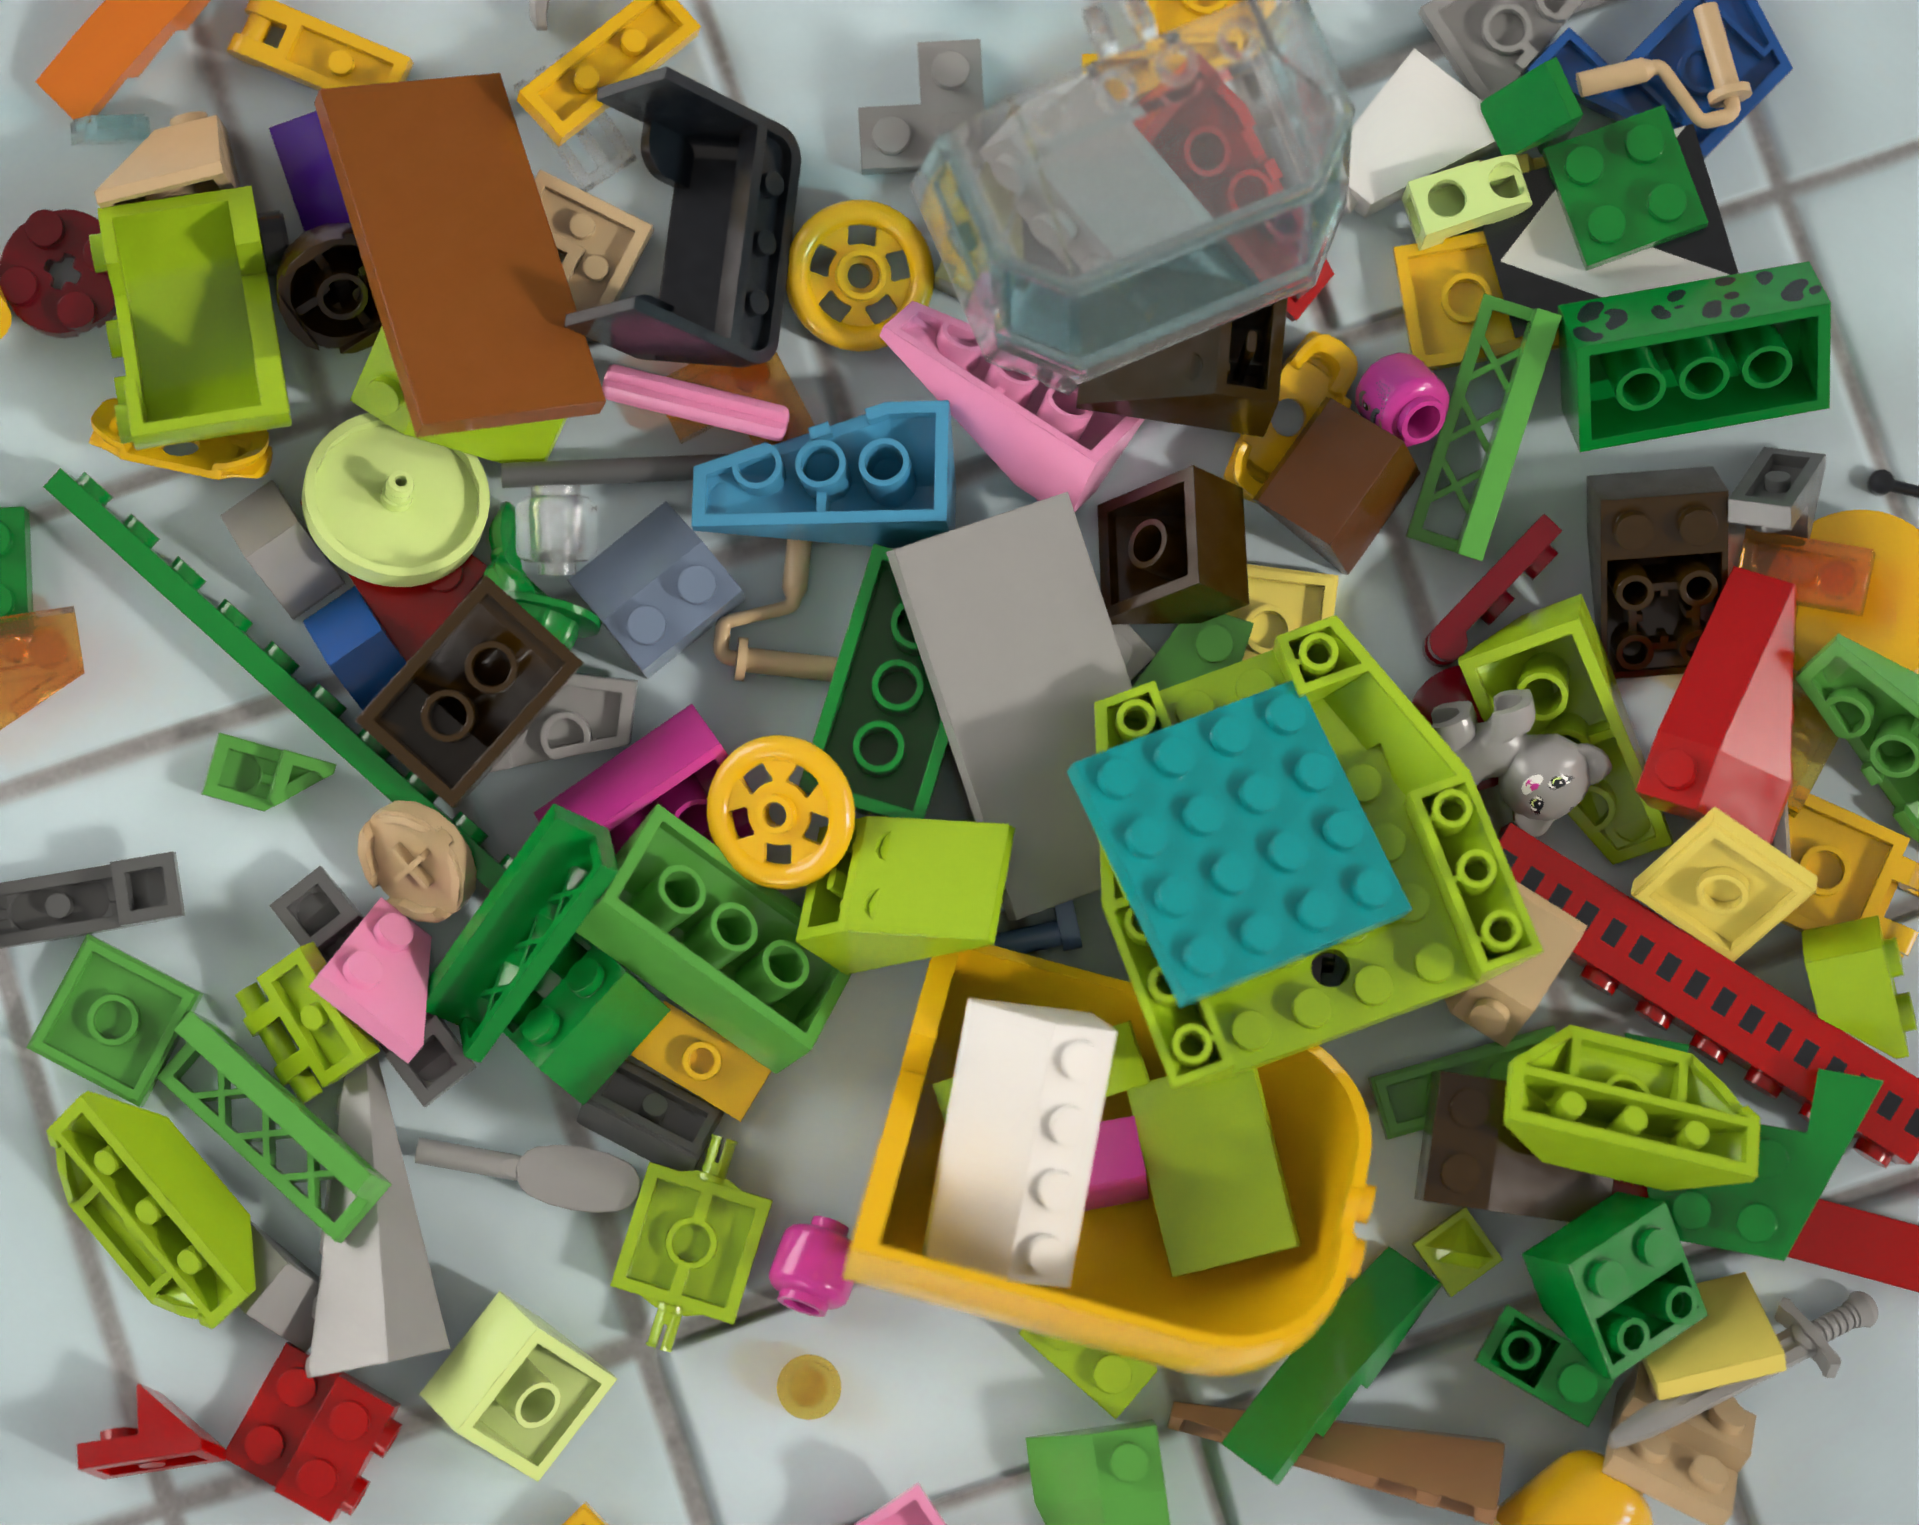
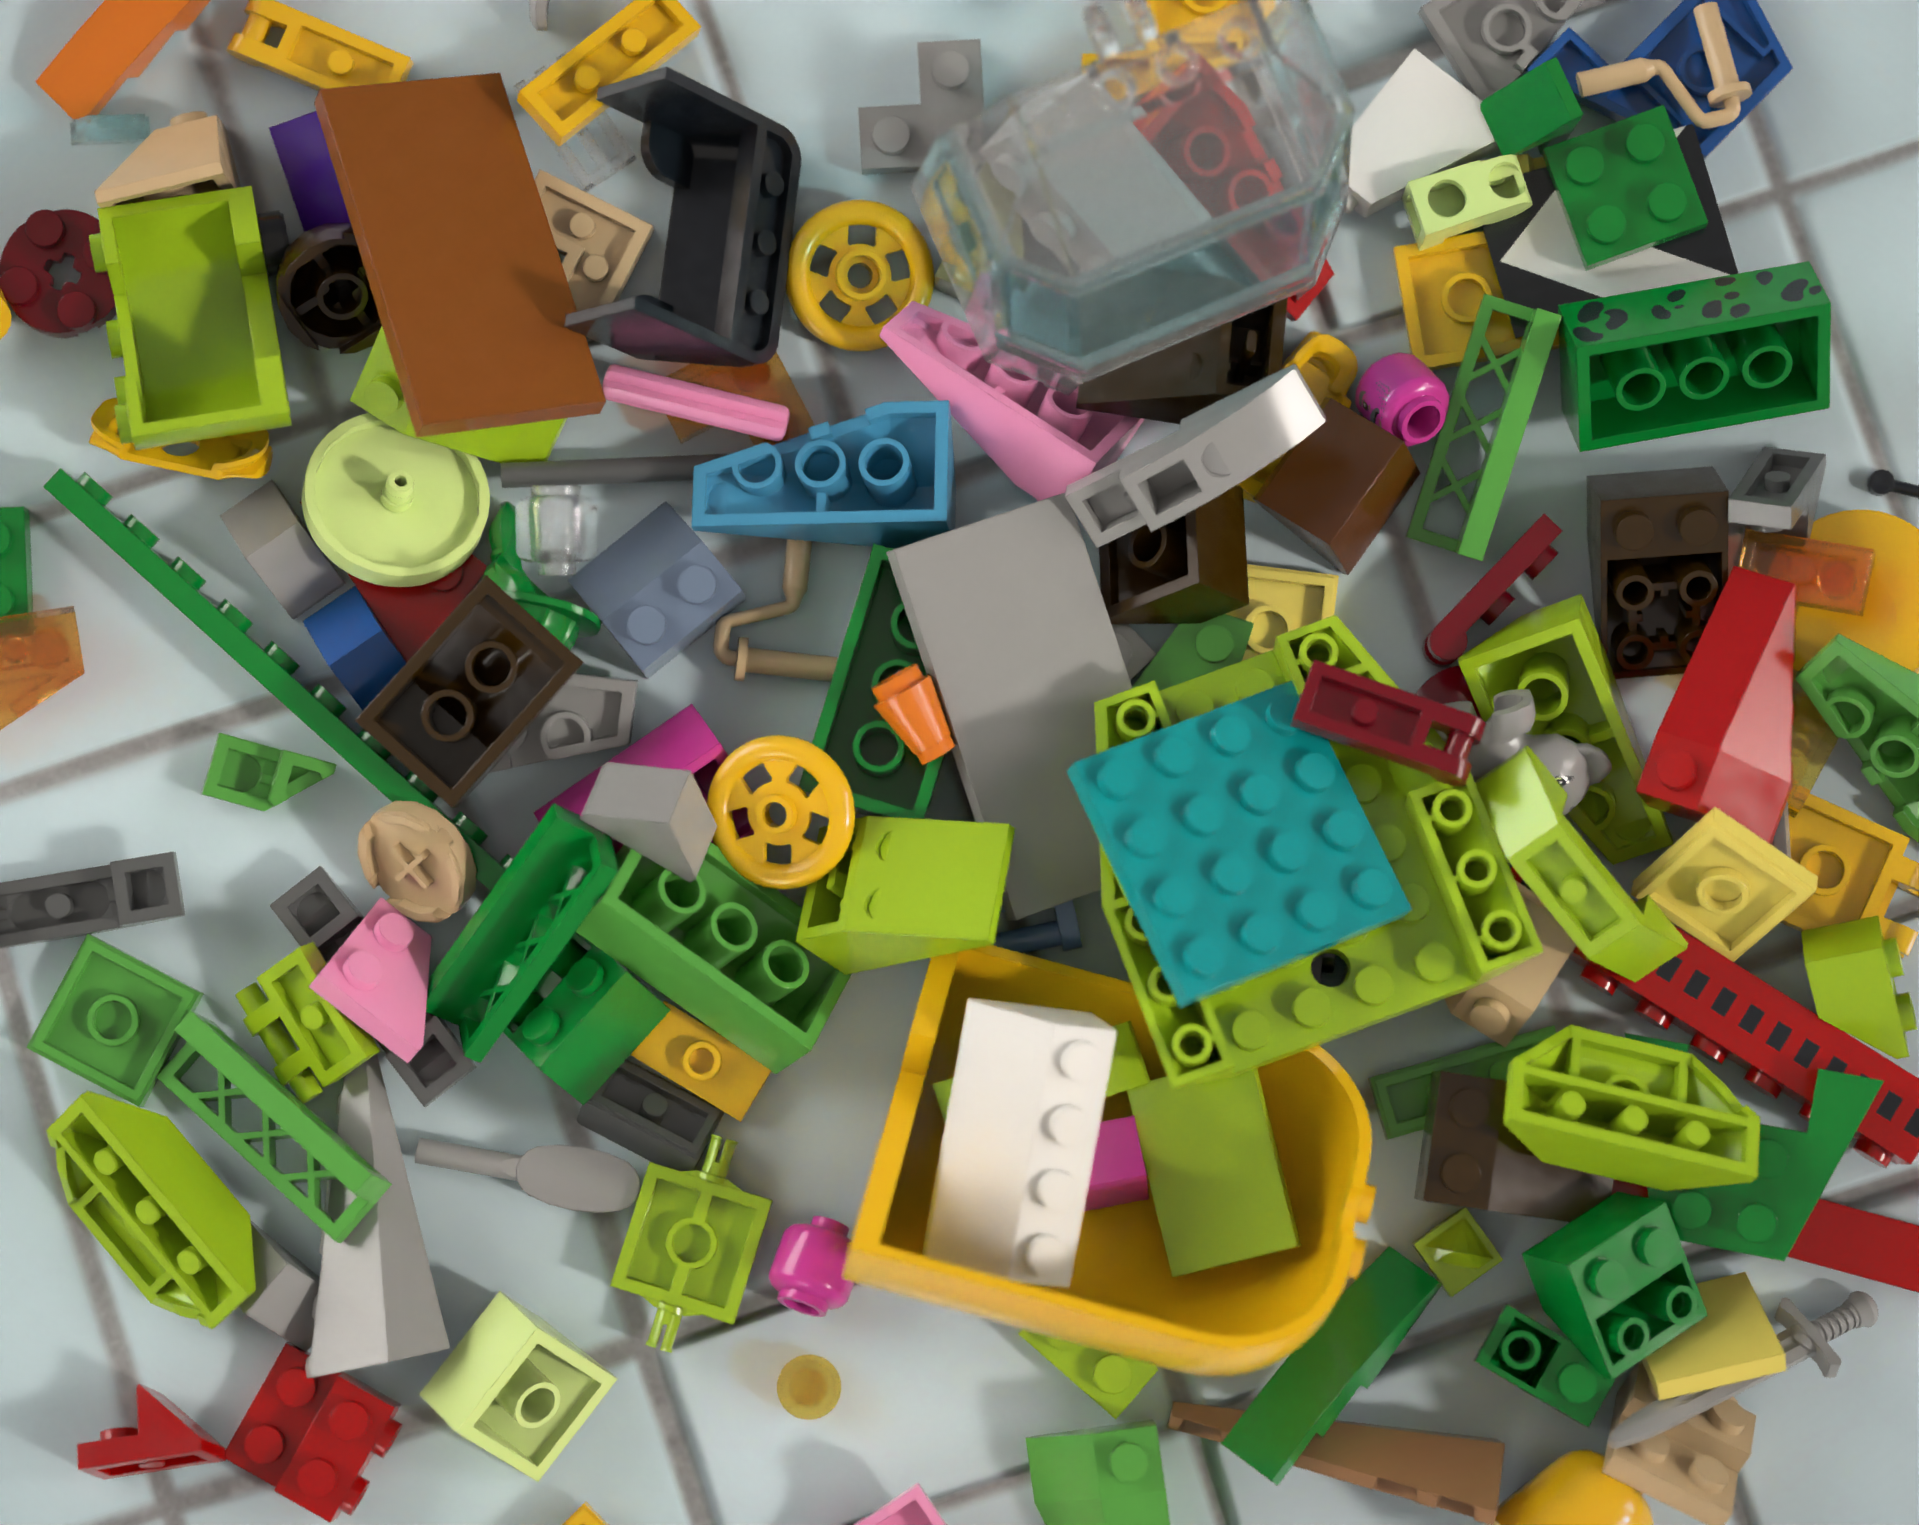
(654, 814): none -> light grey slope
(914, 712): none -> orange cone
(1199, 461): none -> light grey slope
(1387, 722): none -> dark red plate
(1566, 874): none -> lime slope

